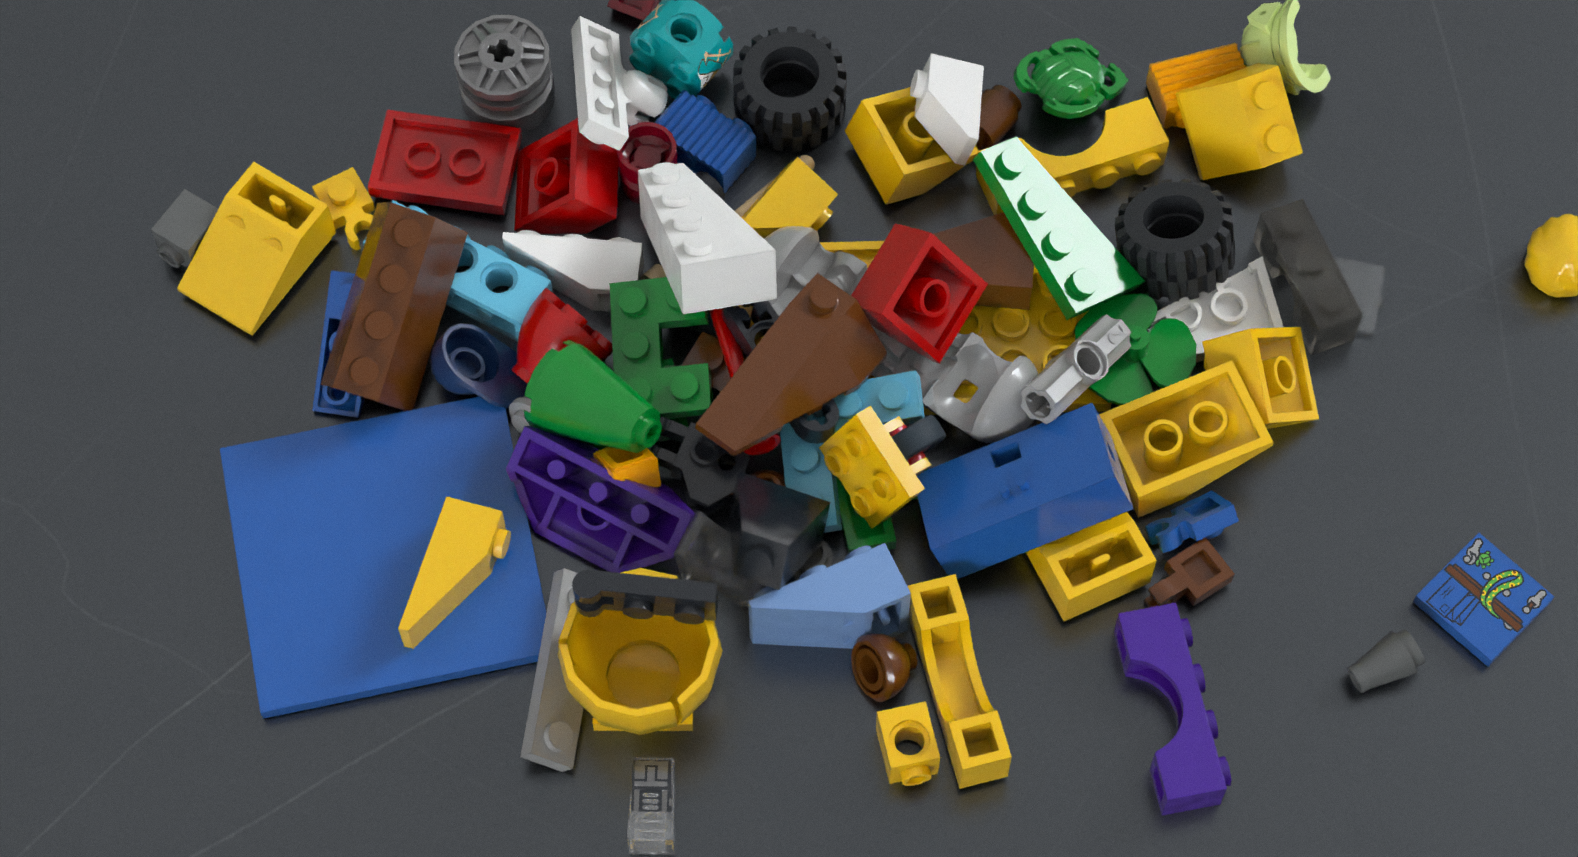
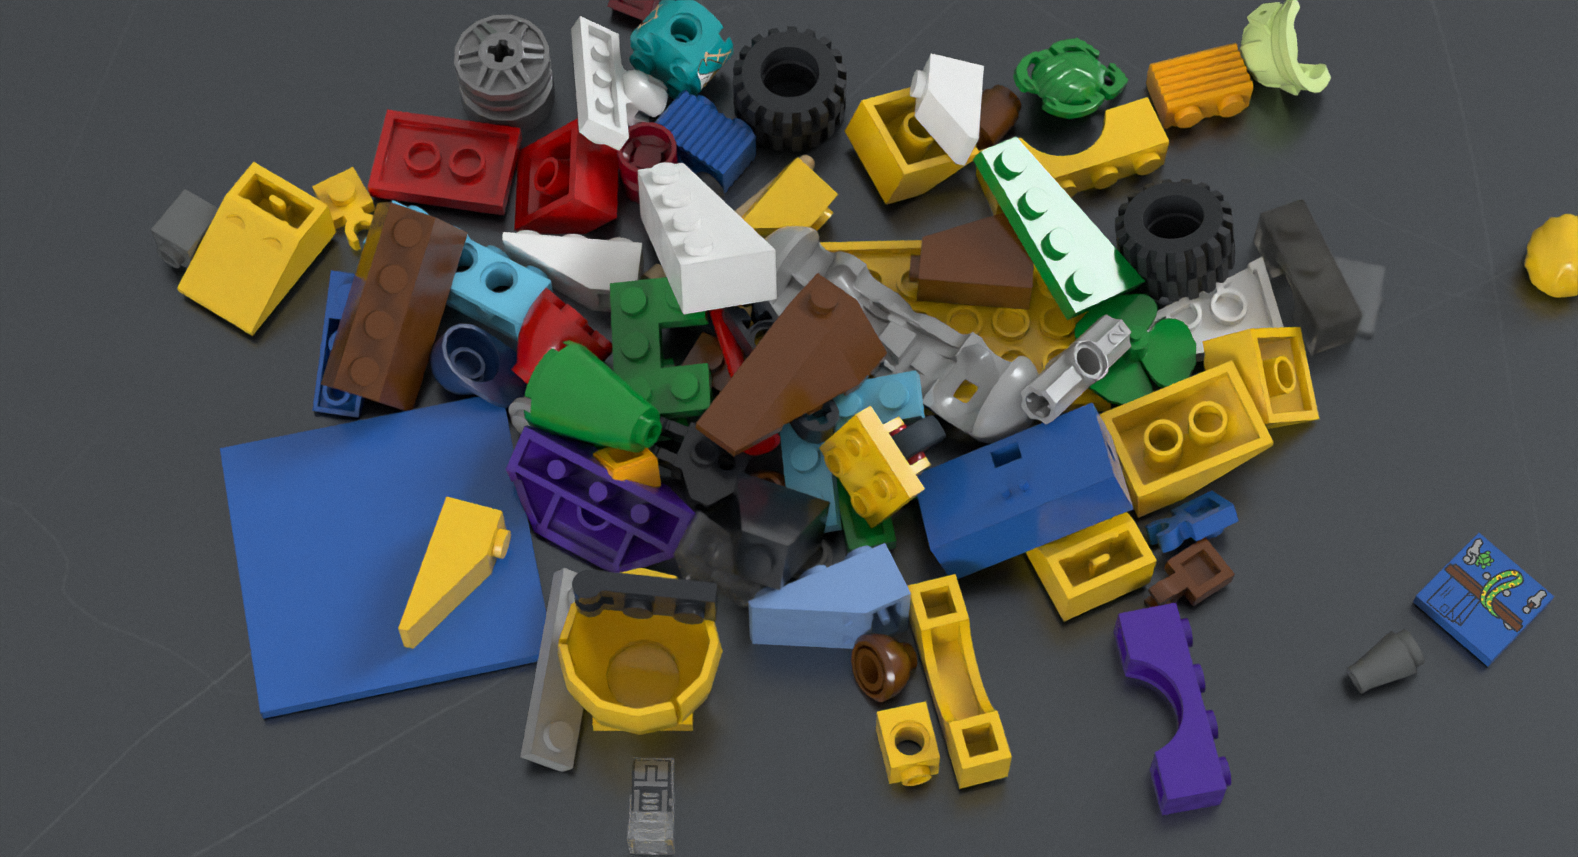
(918, 291): red slope -> none
(1239, 121): yellow slope -> none

